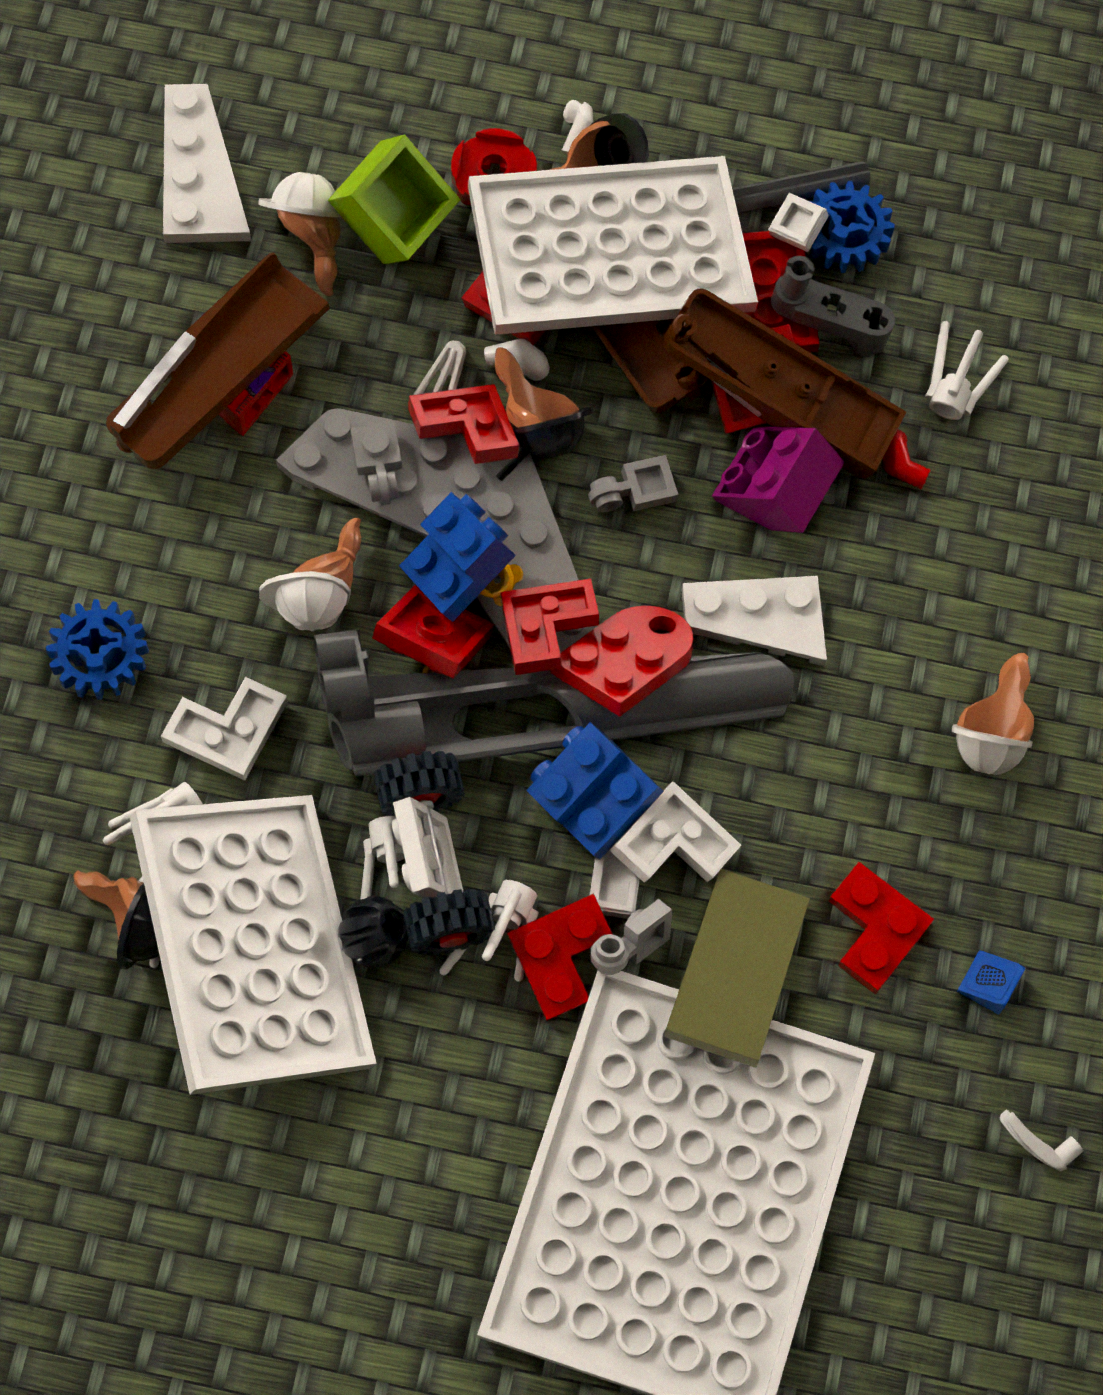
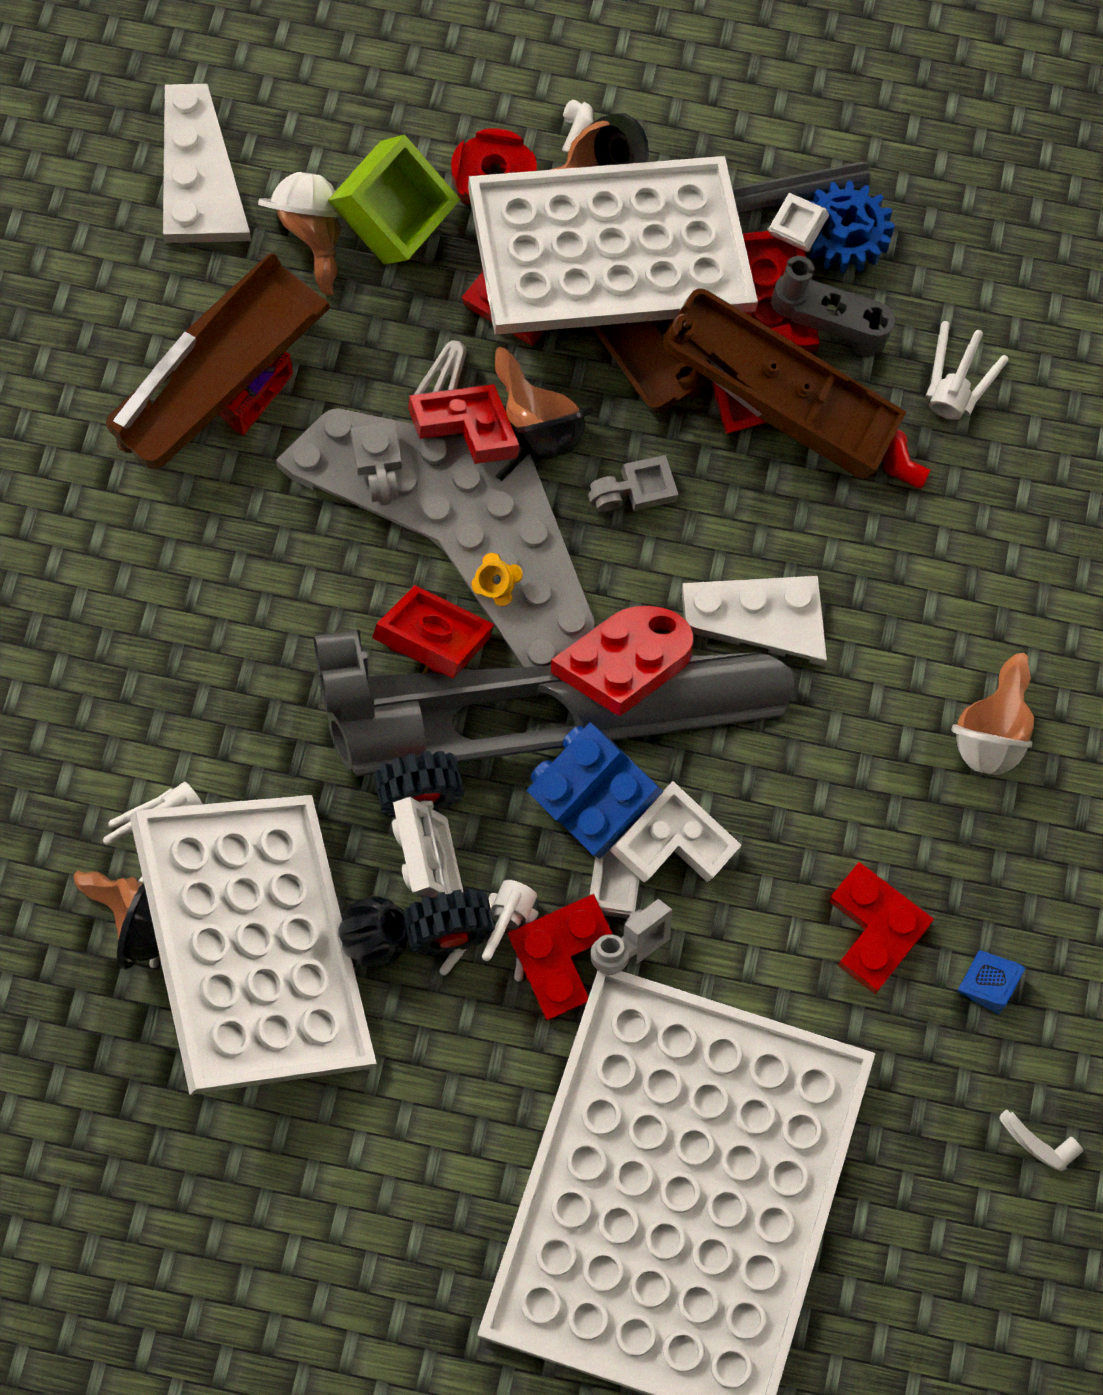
(79, 640): blue gear -> none
(228, 740): white plate -> none
(319, 587): white piece -> none
(386, 848): white plant -> none
(457, 555): blue plate -> none
(531, 359): white arm -> none
(538, 613): red plate -> none
(737, 968): olive tile -> none
(779, 477): magenta slope -> none

